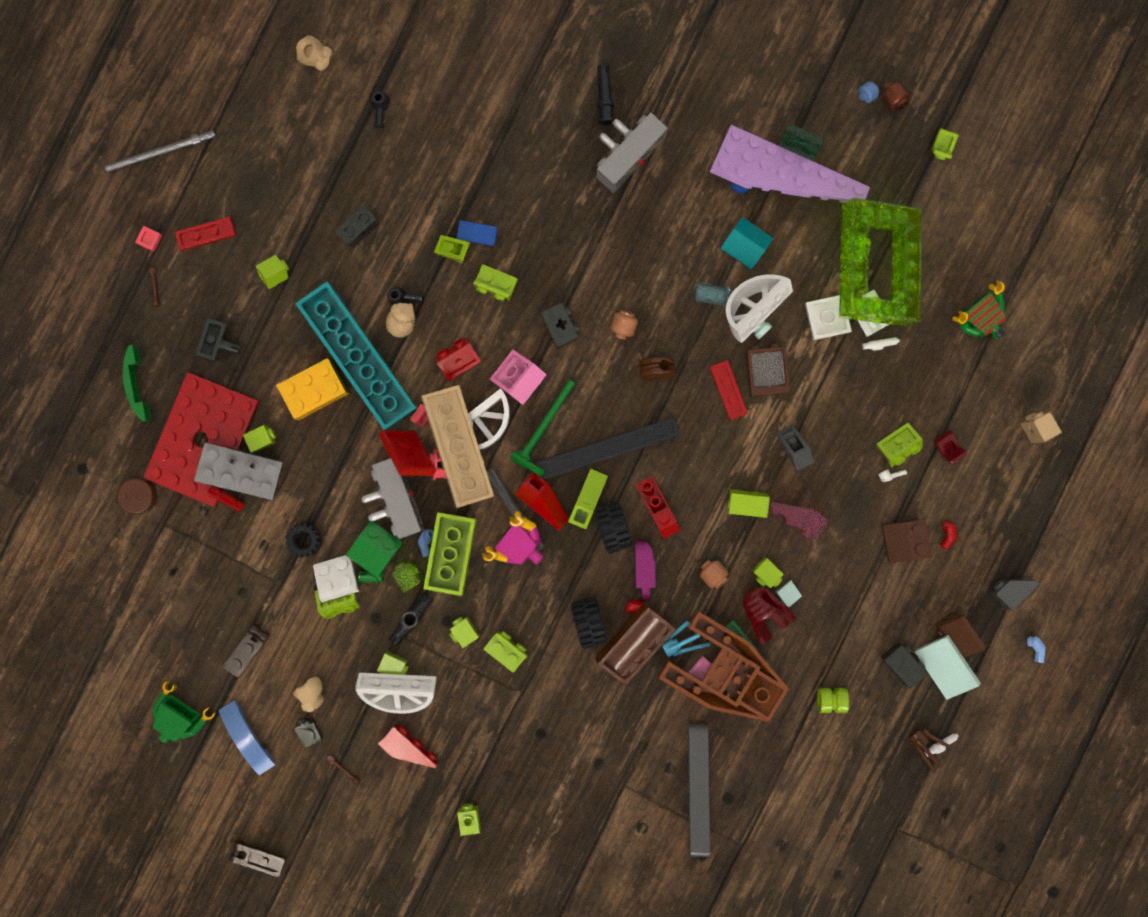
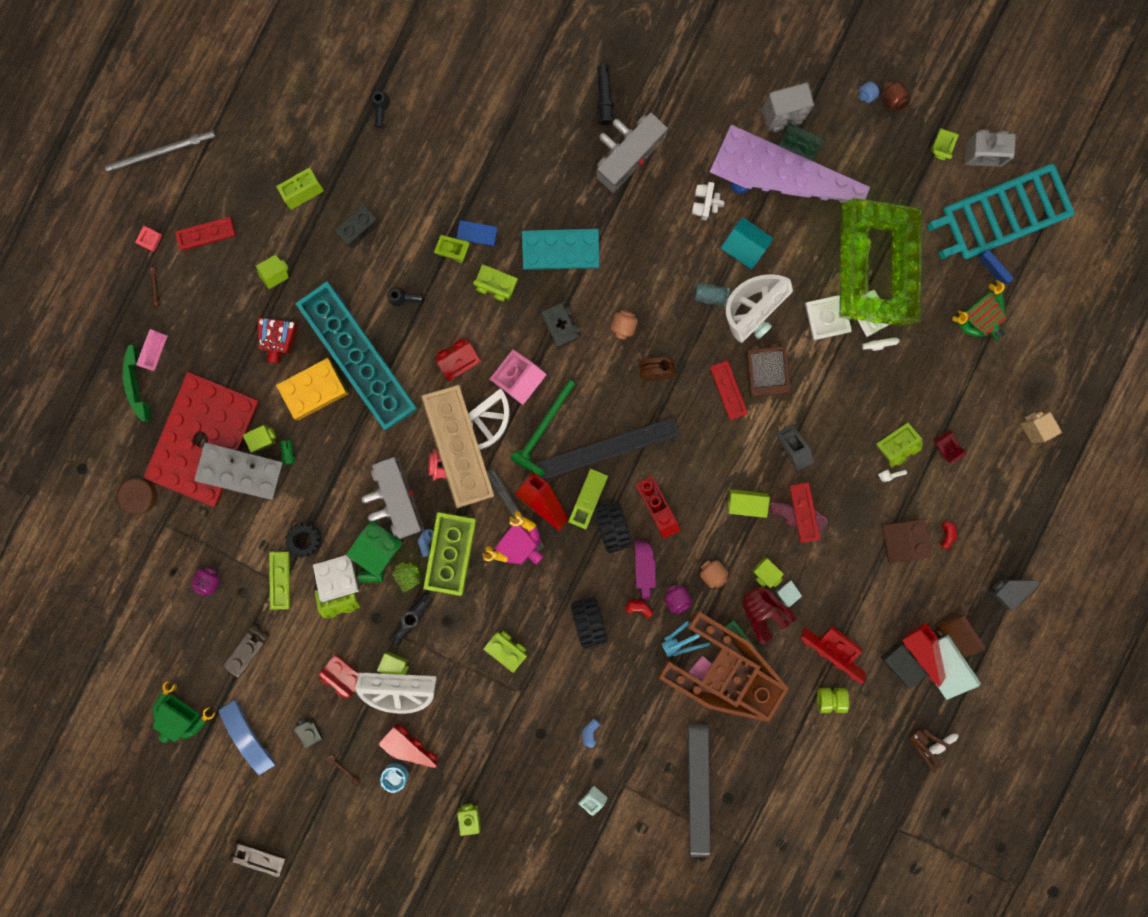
(152, 350): none -> bright pink tile
(205, 581): none -> magenta head
(213, 341): pearl dark grey brick -> none
(226, 498): red axle -> none
(276, 337): none -> torso
(279, 579): none -> lime tile
(287, 452): none -> green pin
(300, 188): none -> lime hinge
(310, 694): tan hair -> none
(313, 53): tan hair -> none
(340, 676): none -> bracket
(394, 777): none -> medium azure wheel
(400, 320): tan hair -> none
(407, 453): red tile -> none
(420, 417): coral tile -> none
(463, 632): lime brick -> none
(560, 249): none -> teal plate
(588, 733): none -> medium blue arm
(593, 801): none -> light aqua slope
(635, 643): reddish brown slope -> none
(678, 599): none -> magenta head
(703, 209): none -> white hips
(787, 107): none -> light grey brick
(804, 512): none -> red tile
(837, 649): none -> red bracket
(926, 649): none -> red slope
(989, 148): none -> light grey hinge
(995, 267): none -> blue tile
(1017, 231): none -> teal bar
(1039, 648): light blue arm -> none

